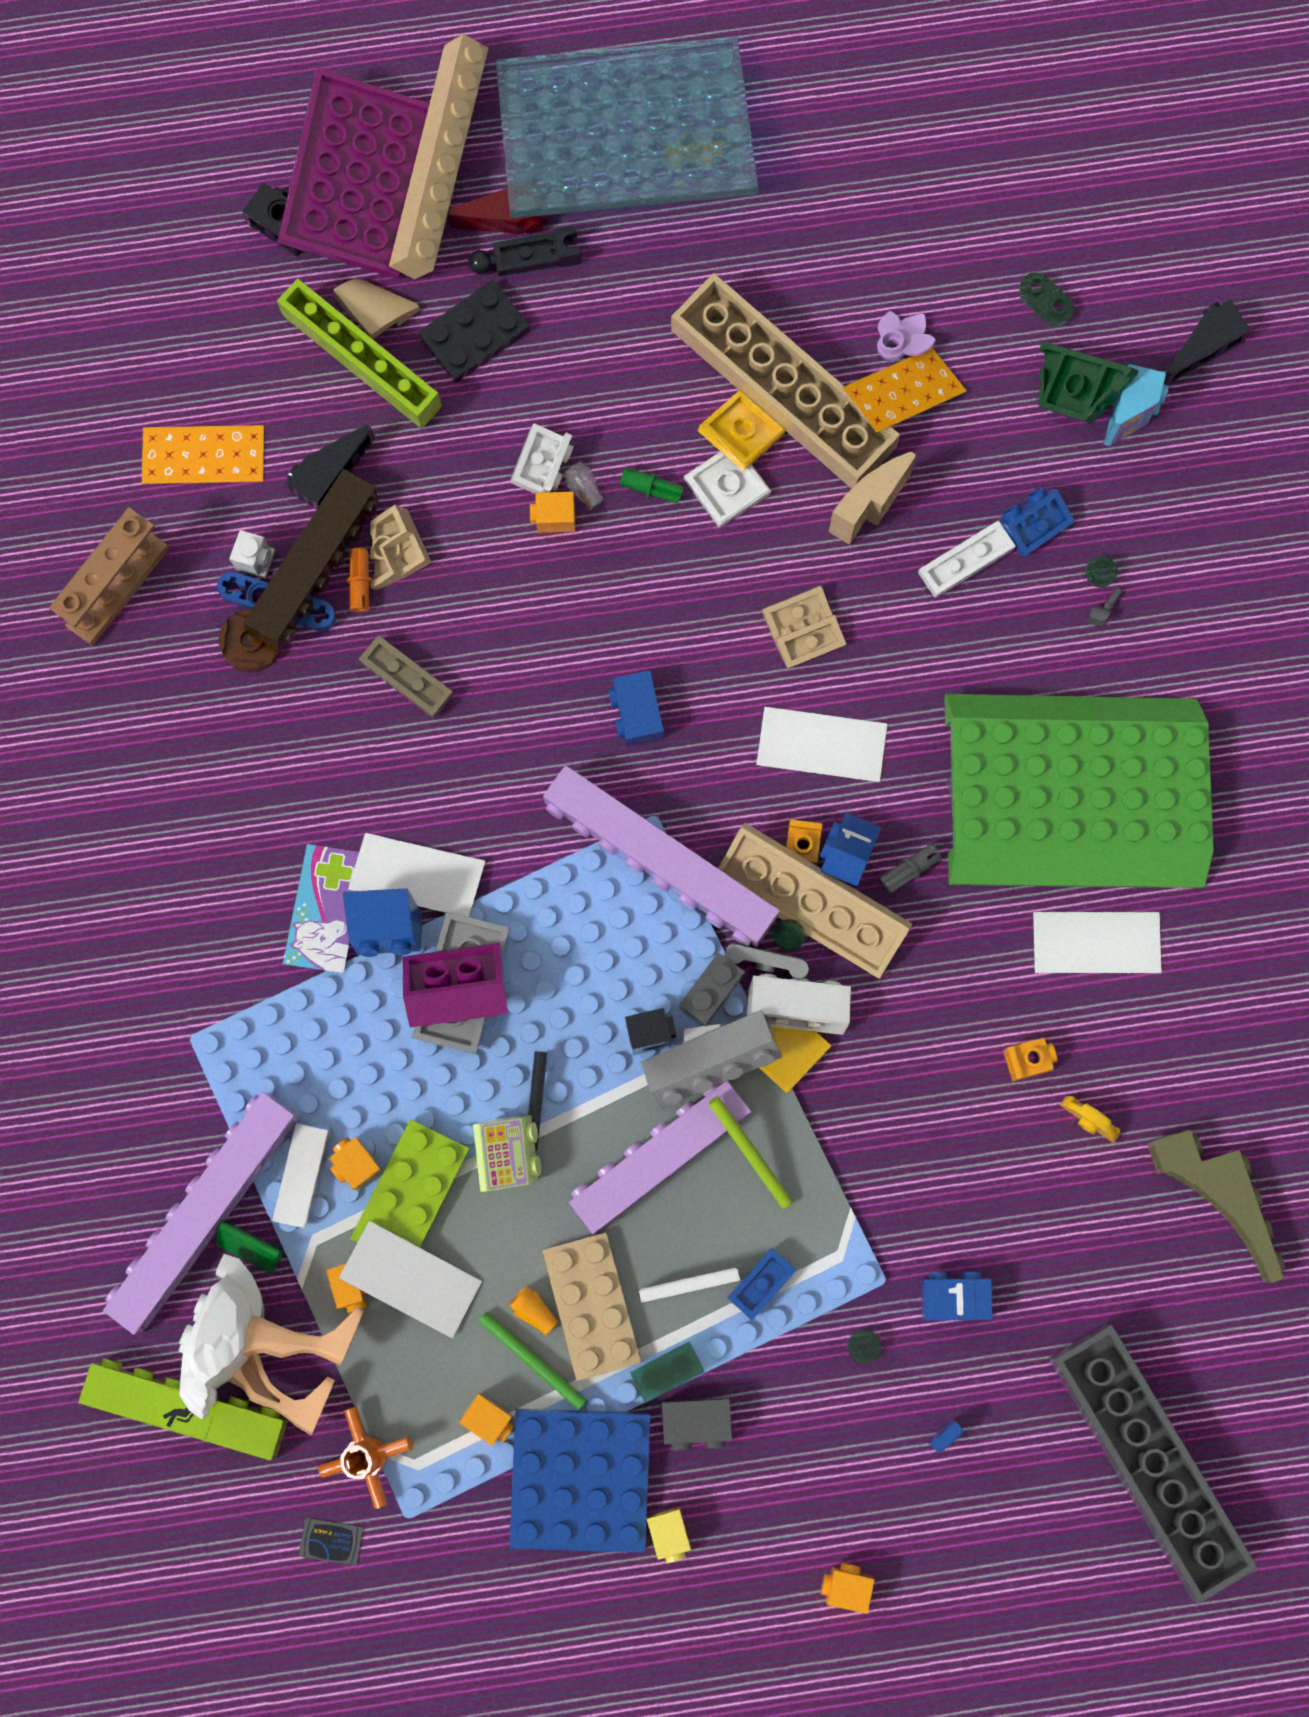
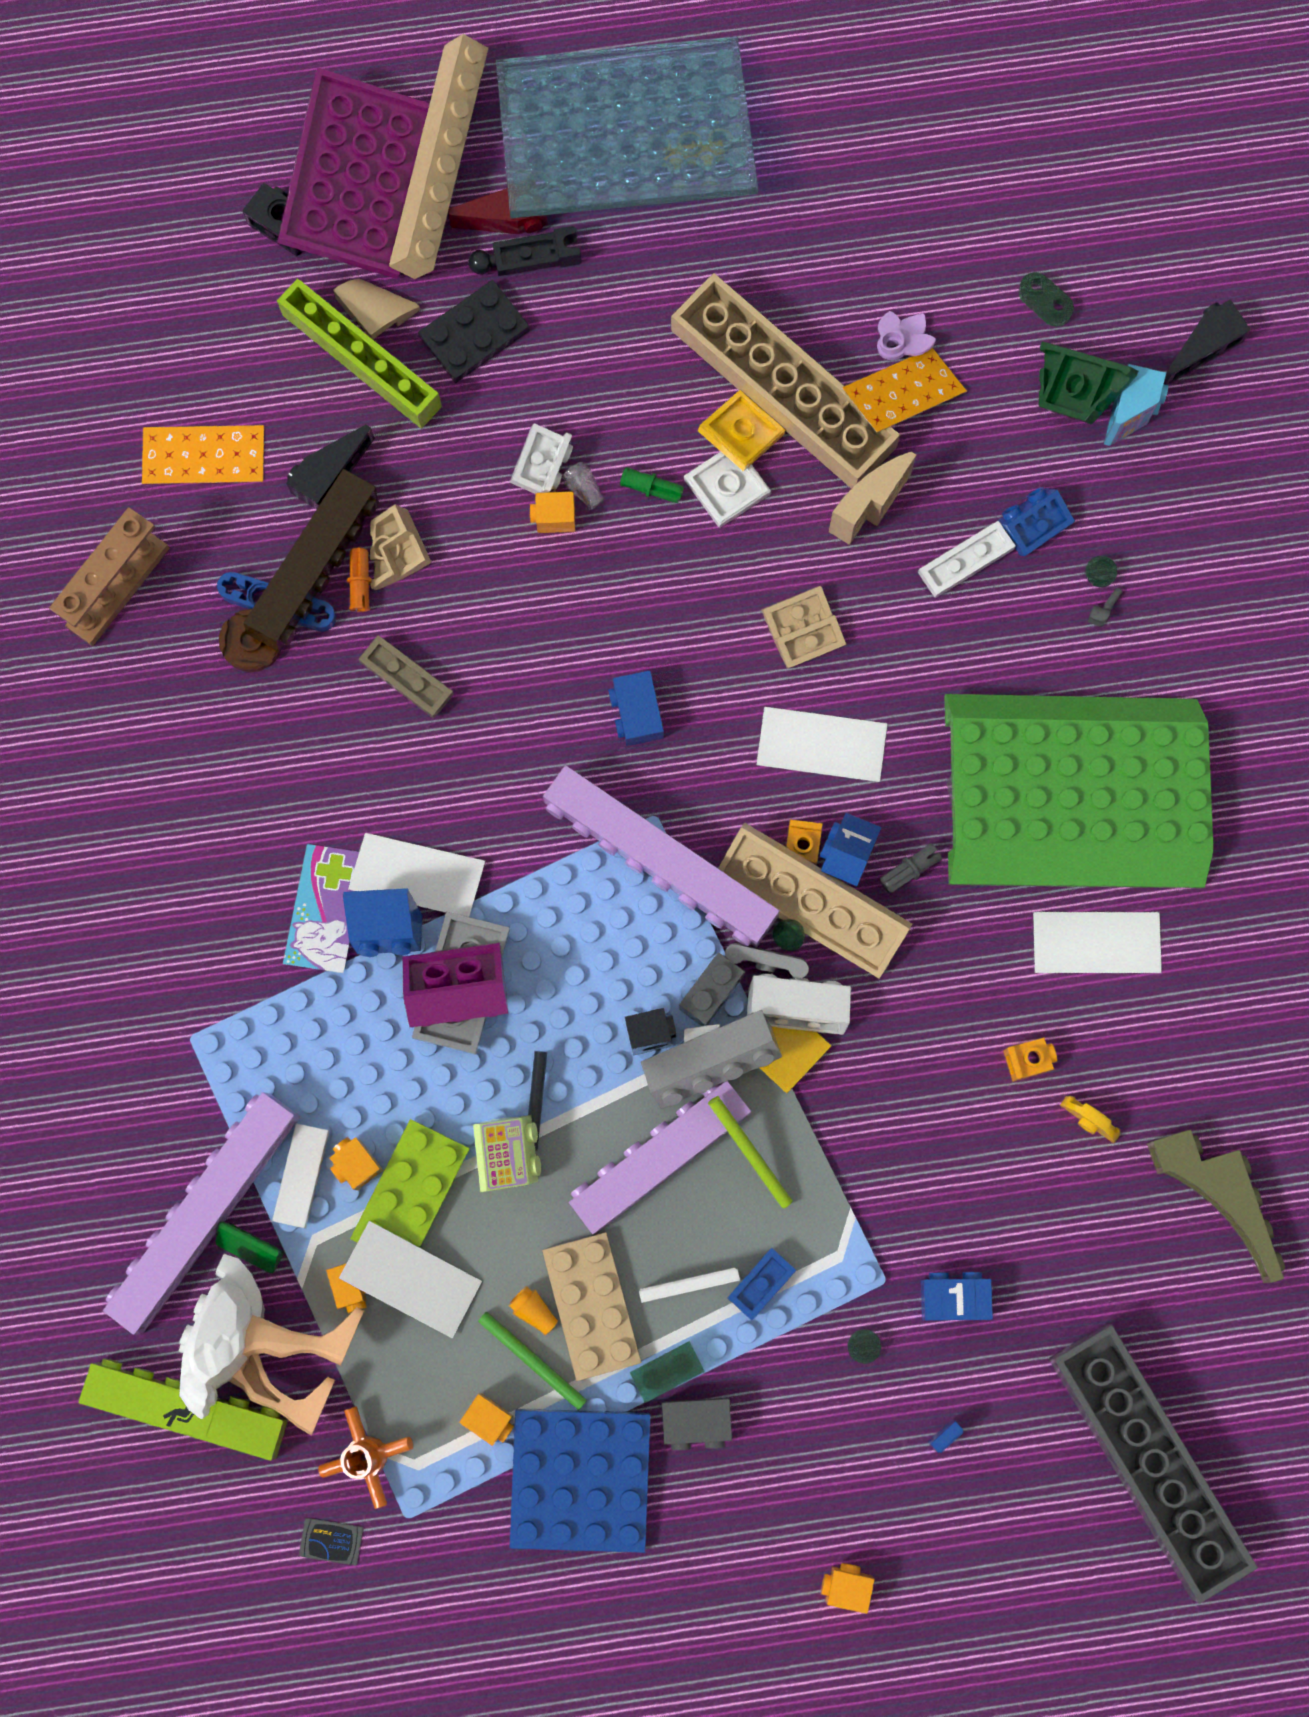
(252, 554): white brick -> none
(669, 1535): light yellow brick -> none

